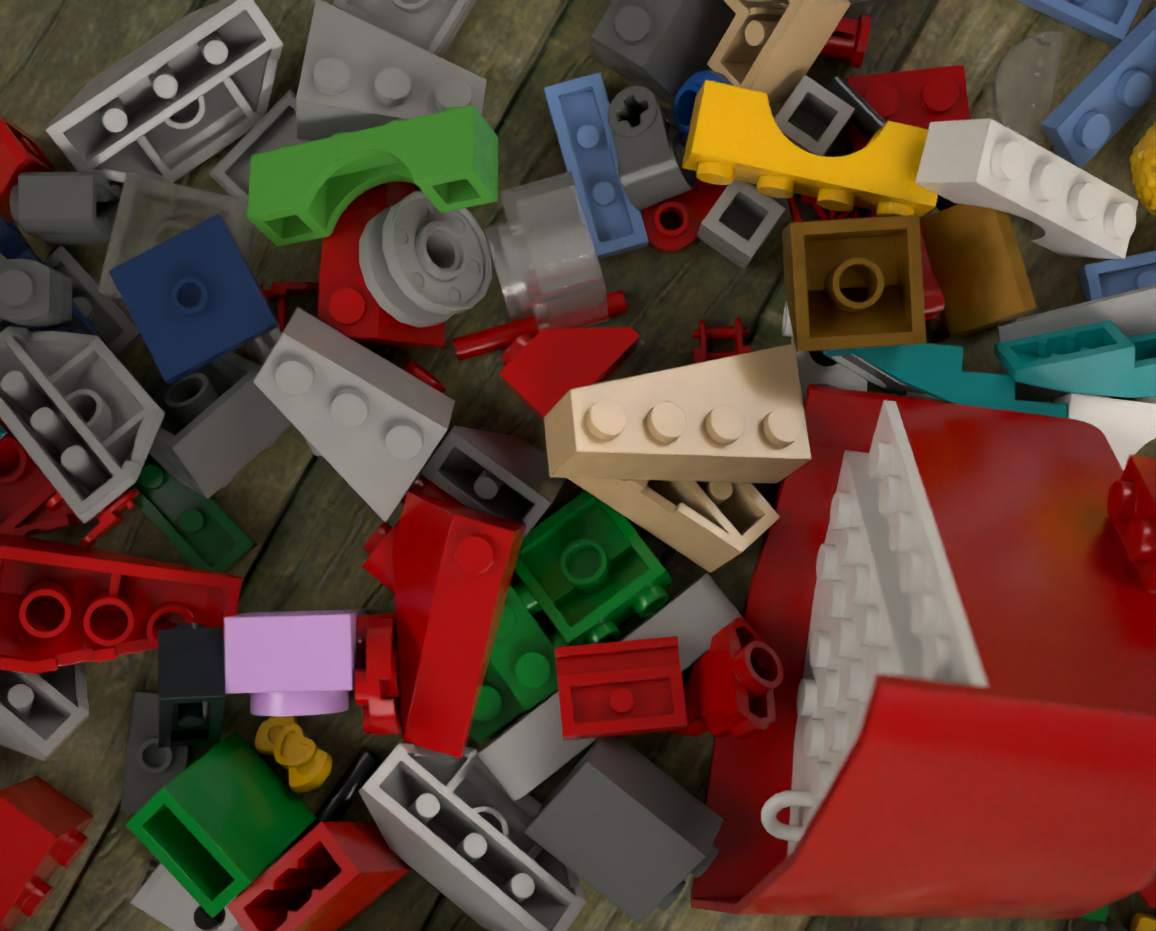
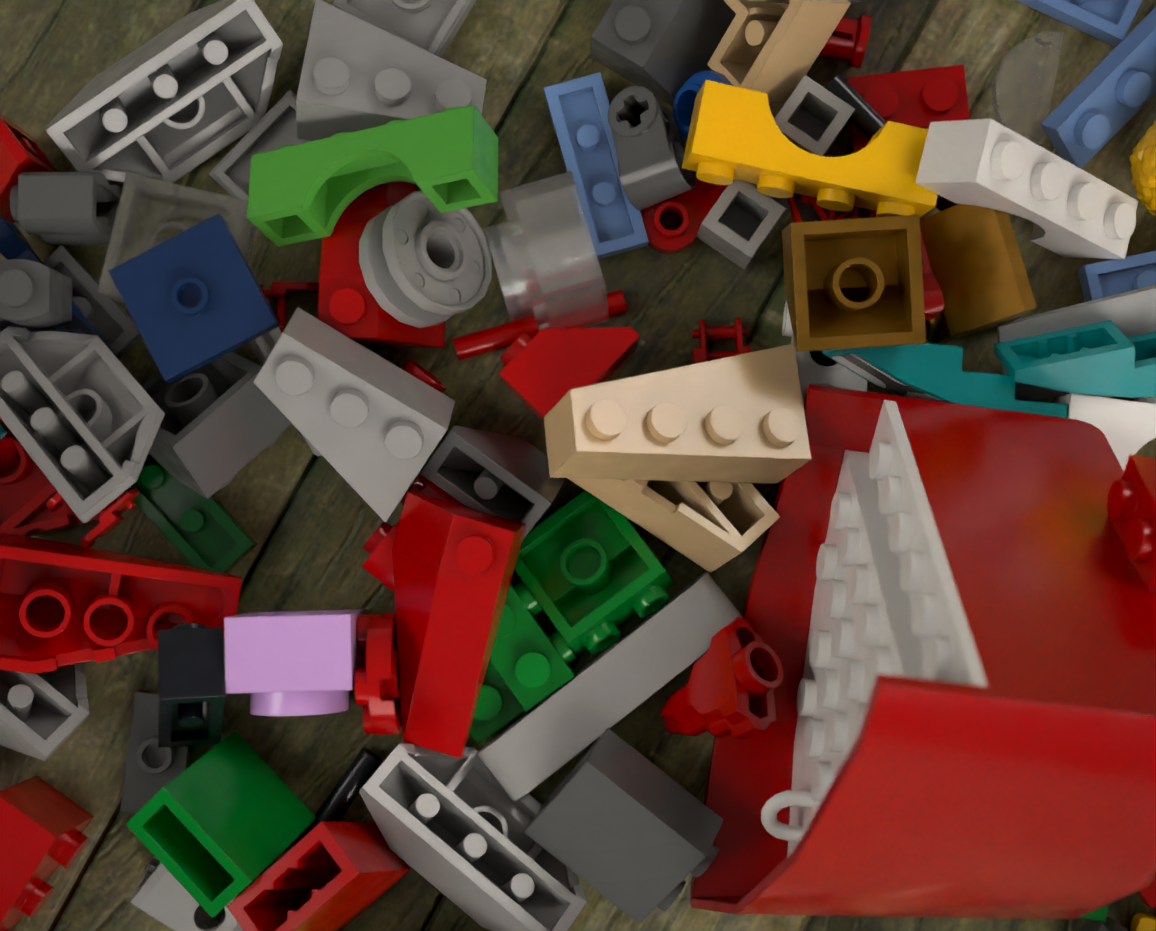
(295, 752): yellow piece -> none
(620, 688): red plate -> none

